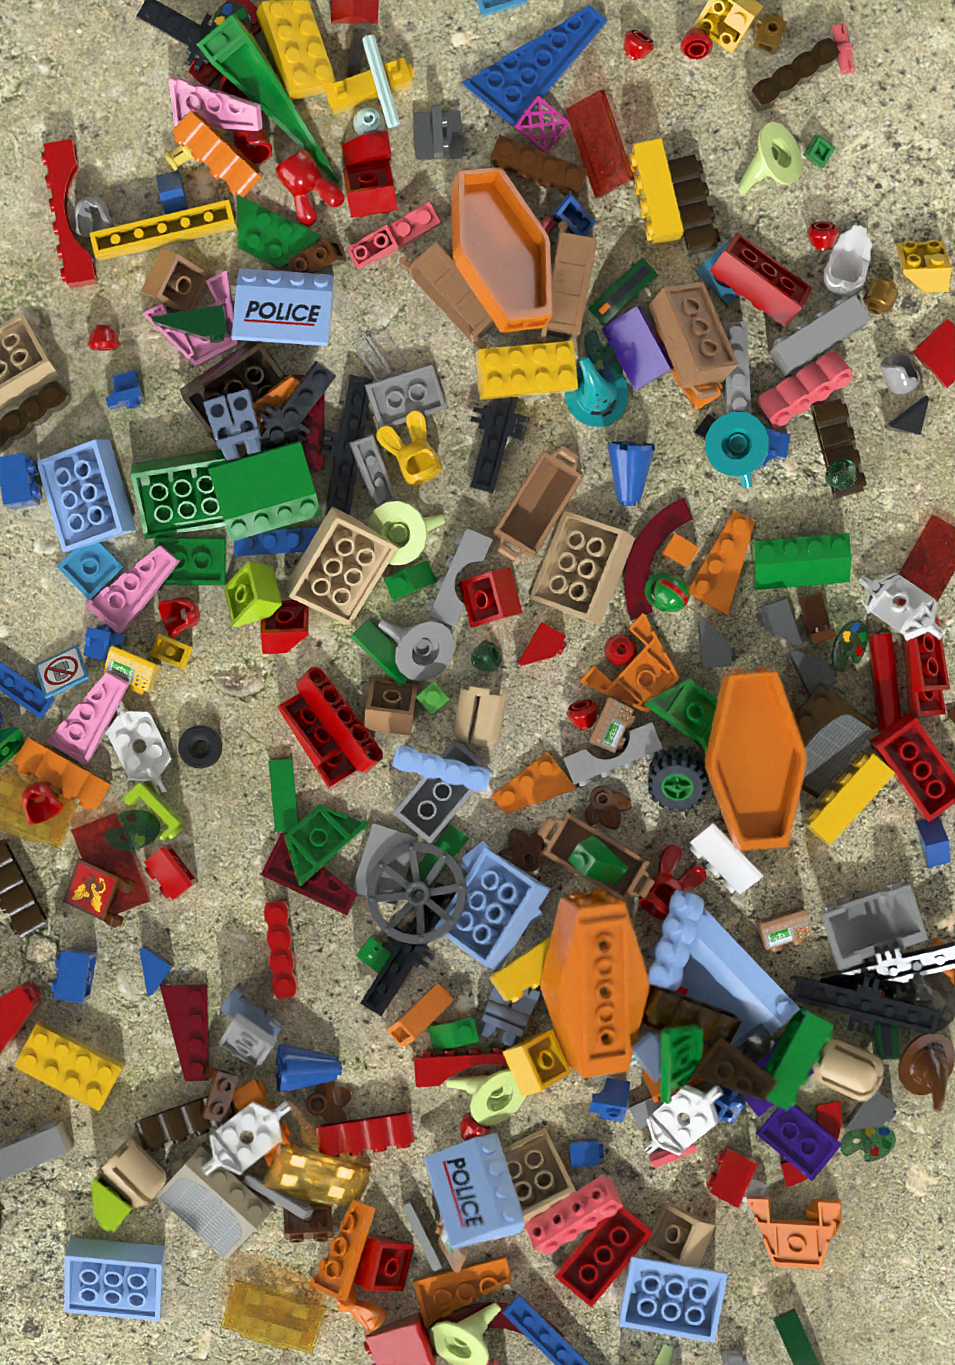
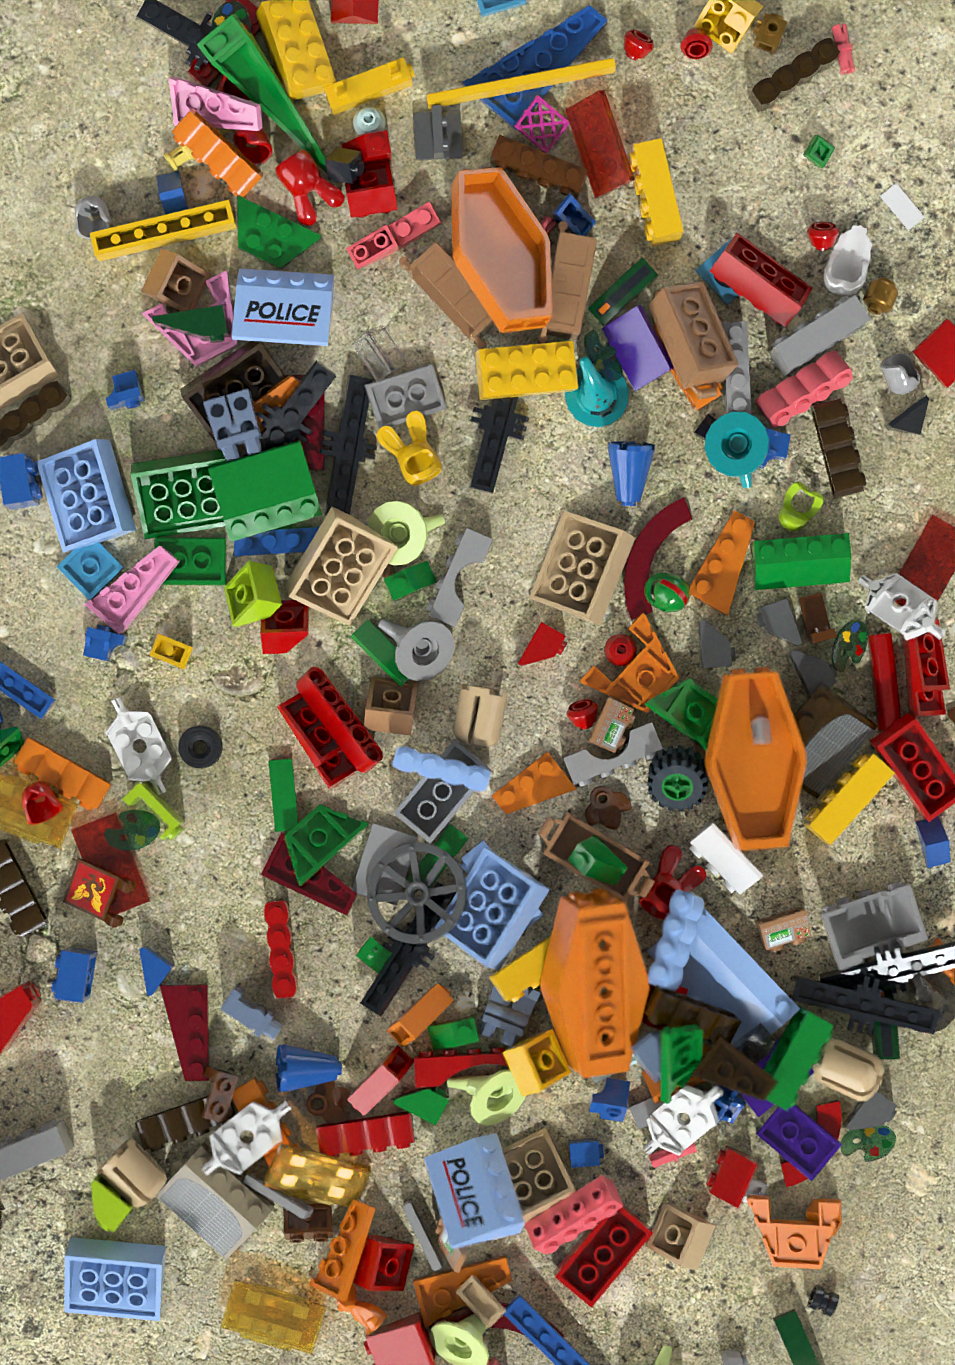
(61, 672): piece -> none
(62, 167): red arch -> none
(69, 1065): yellow brick -> none
(87, 723): bright pink wing -> none
(103, 339): red cone -> none
(133, 669): yellow slope -> none
(170, 872): red slope -> none
(171, 615): red hair -> none
(247, 1041): light grey tile -> none
(318, 257): reddish brown bracket -> none
(344, 165): none -> black brick
(355, 52): clear smoke pin -> none
(373, 470): light grey tile -> none
(380, 1080): none -> slope
(381, 81): light aqua axle -> none
(424, 1102): none -> green slope
(433, 698): bright green brick -> none
(471, 1128): red cone -> none
(481, 1301): none -> tan tile
(486, 656): clear green cone -> none
(490, 597): red slope -> none
(521, 83): none -> yellow tile
(522, 846): reddish brown plate -> none
(538, 504): medium nougat container -> none
(672, 1299): light blue slope -> none
(680, 550): orange panel -> none
(692, 205): dark brown brick -> none
(761, 731): none -> light grey slope
(776, 158): yellowish green piece -> none
(792, 519): none -> lime piece
(821, 1300): none -> black wheel
(841, 474): clear green cone -> none
(902, 206): none -> white sticker
(925, 264): yellow slope -> none
(927, 1066): reddish brown piece -> none

